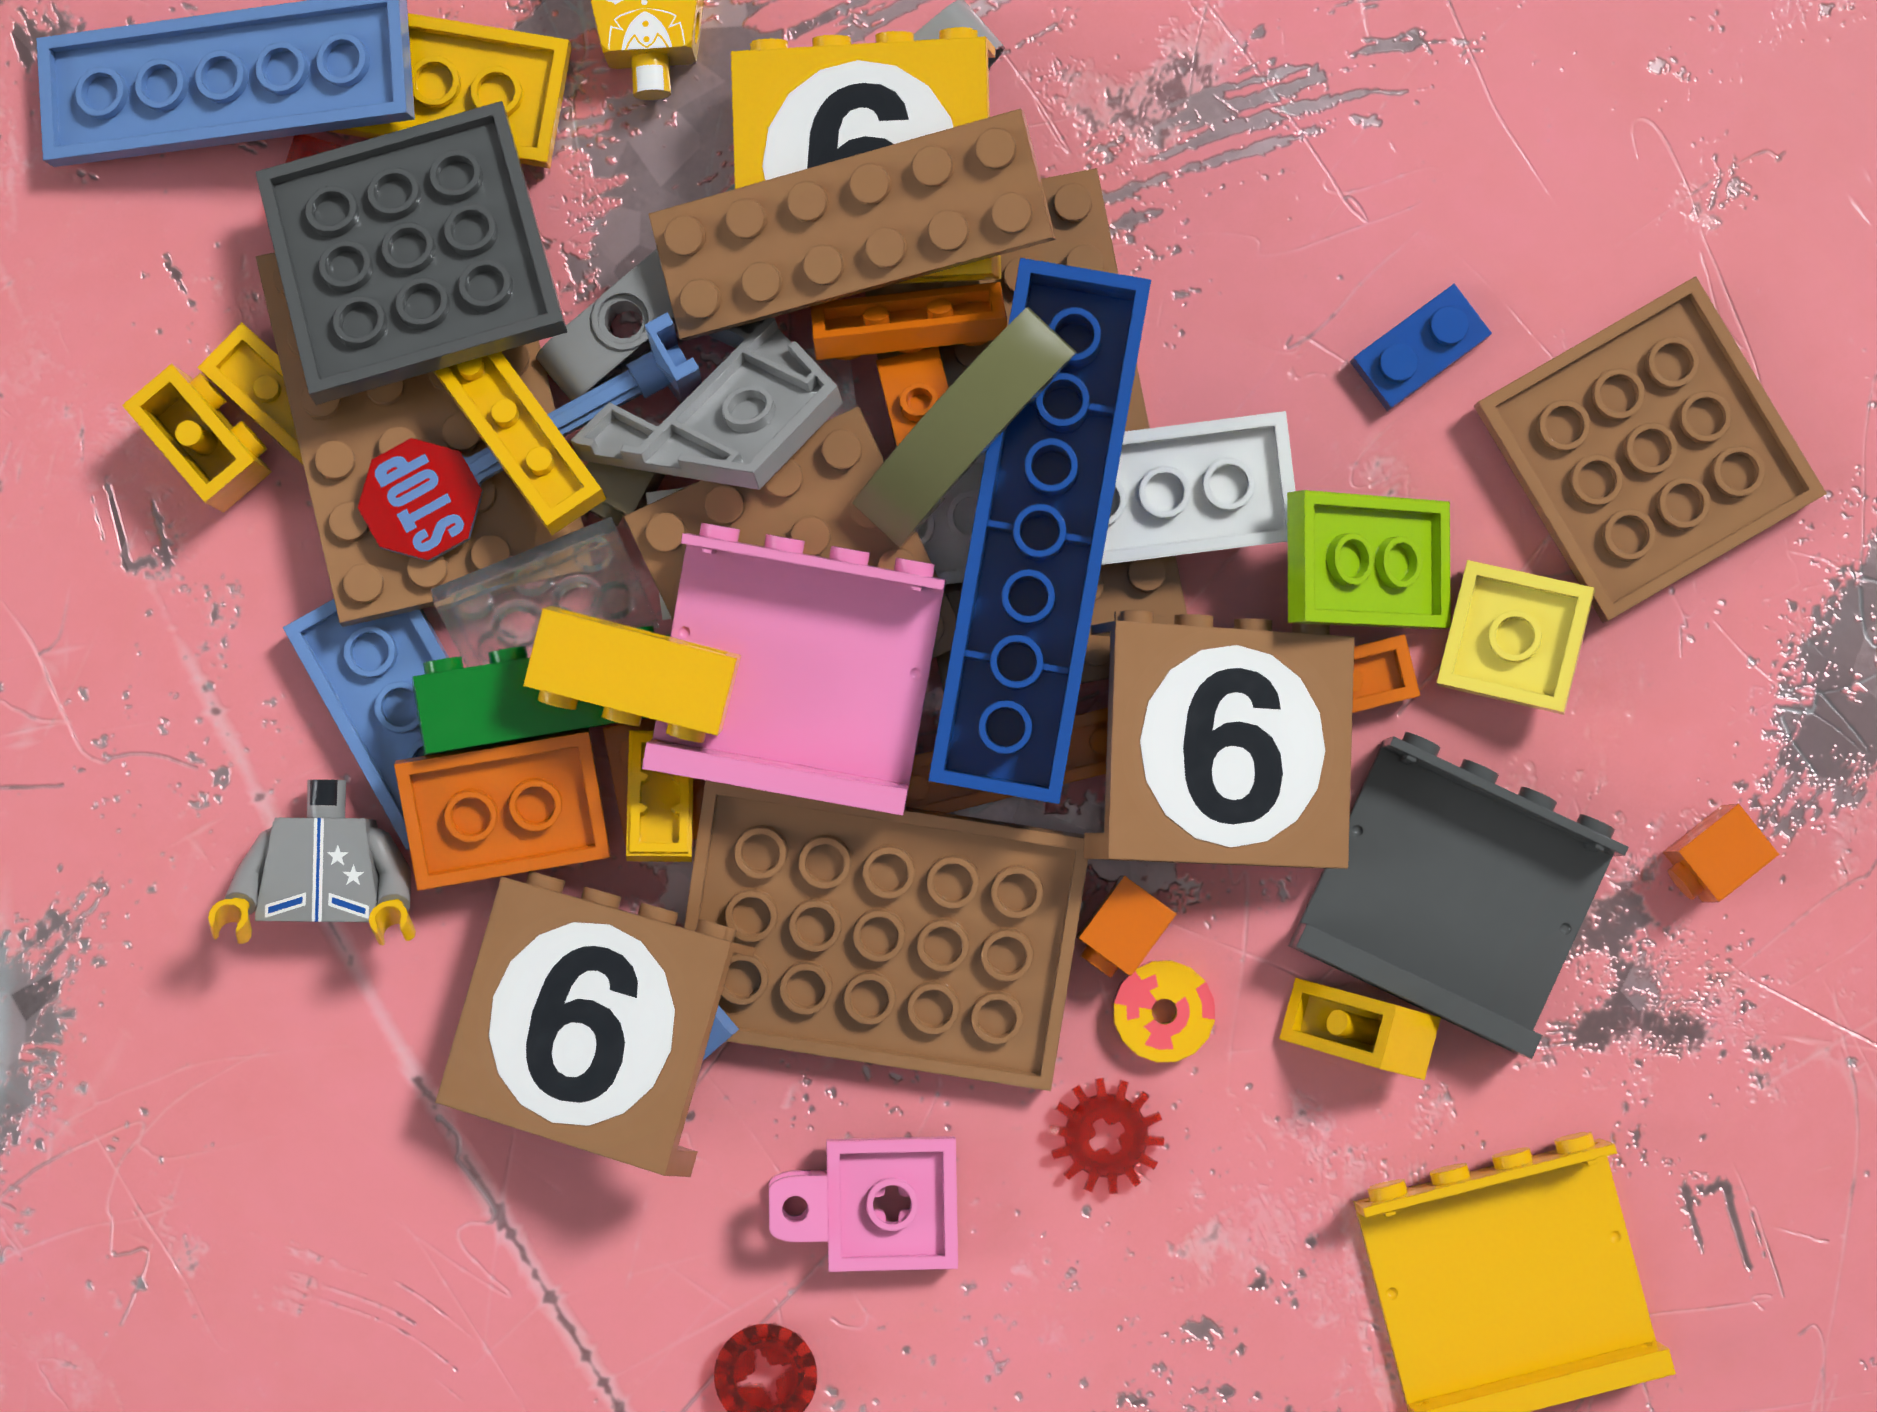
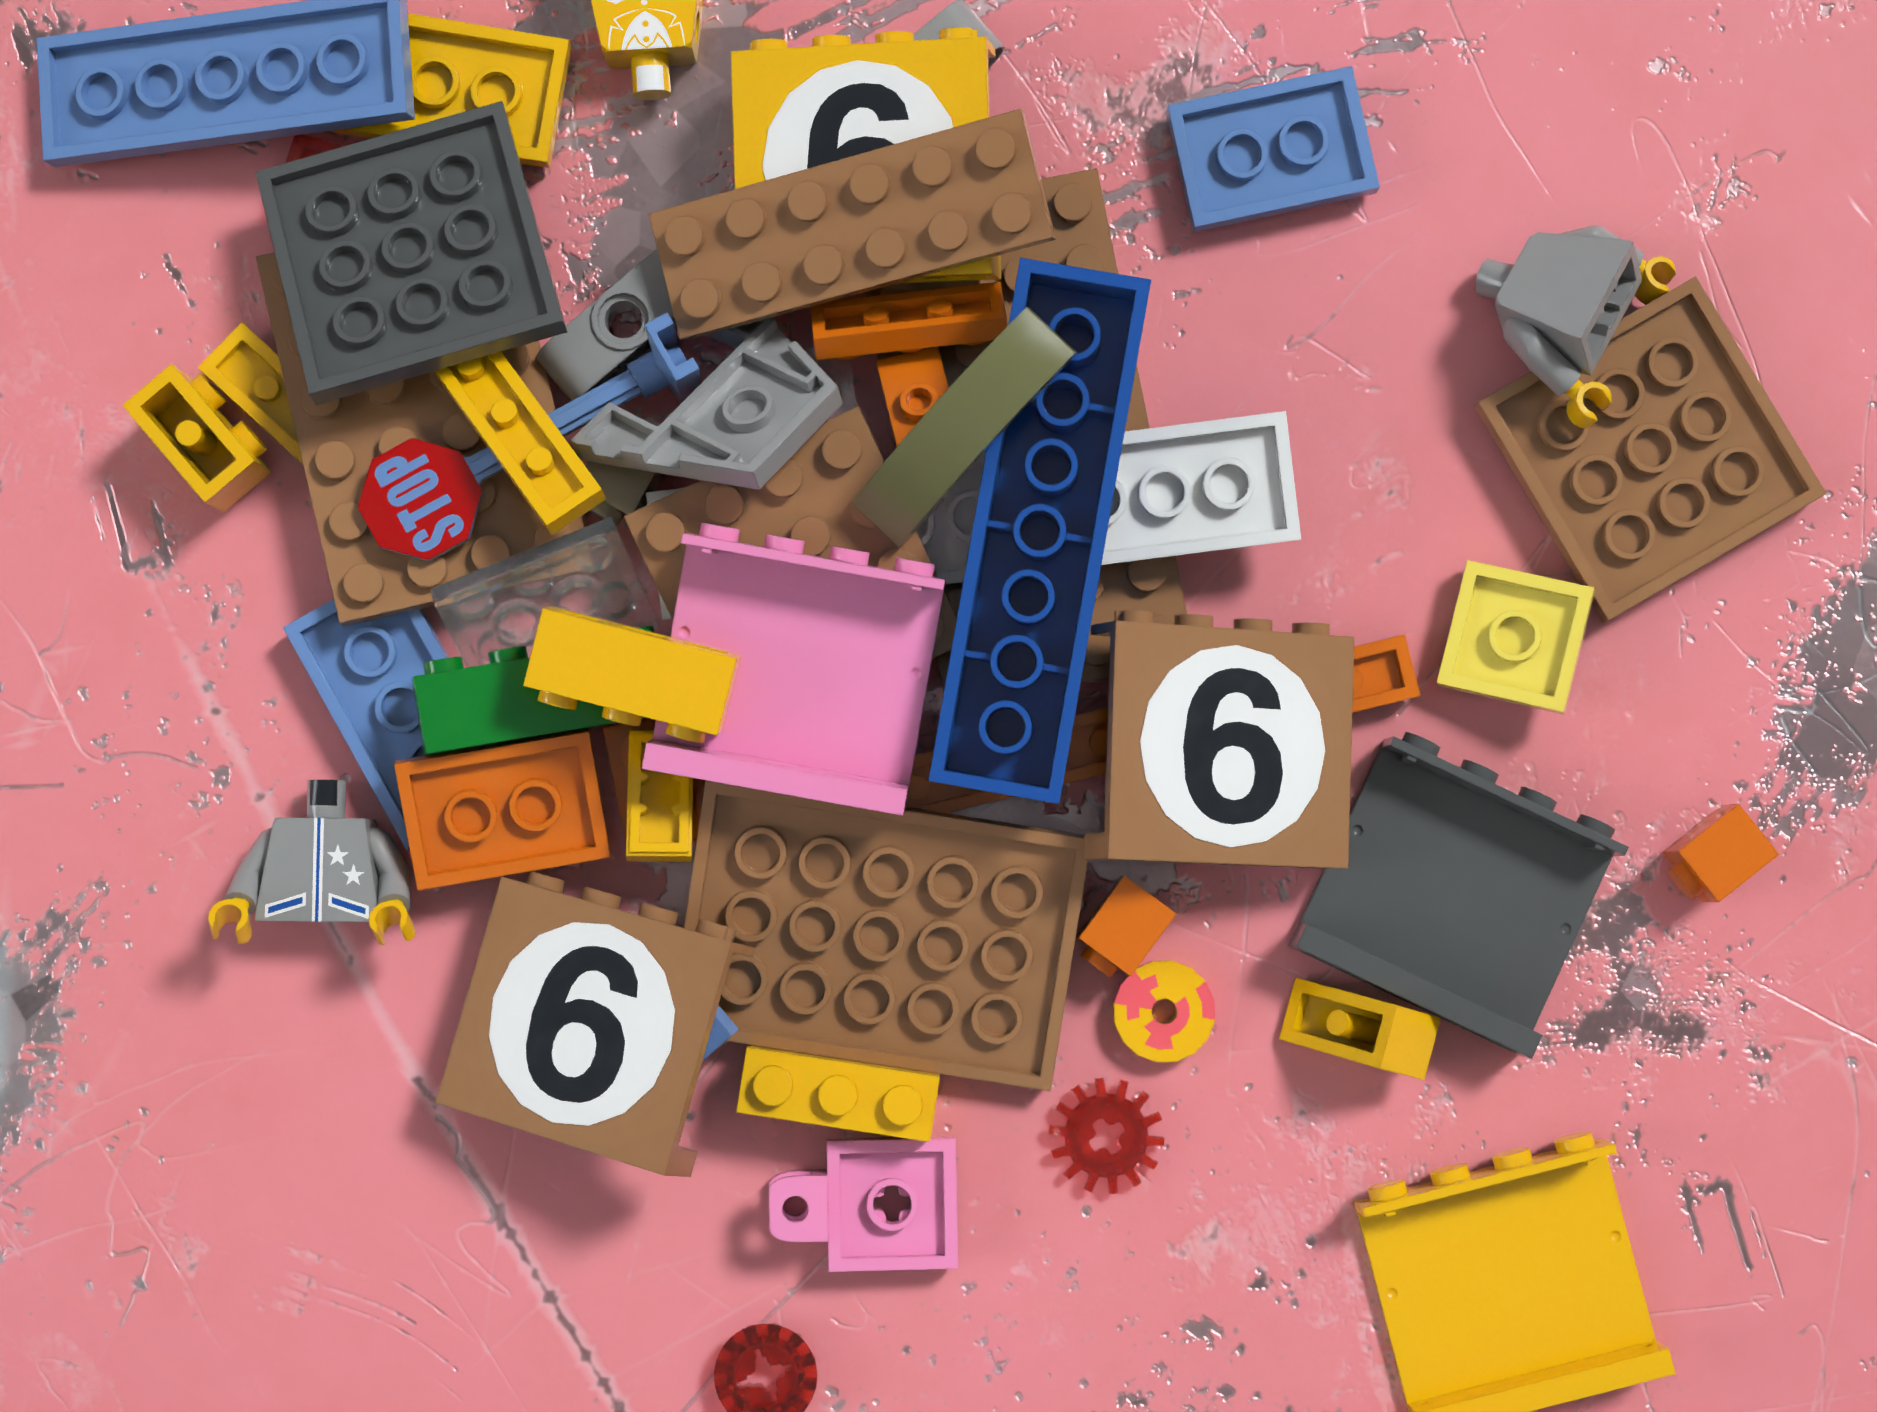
(838, 1093): none -> yellow brick
(1272, 149): none -> medium blue plate
(1368, 560): lime plate -> none
(1420, 347): blue plate -> none
(1566, 304): none -> light grey torso

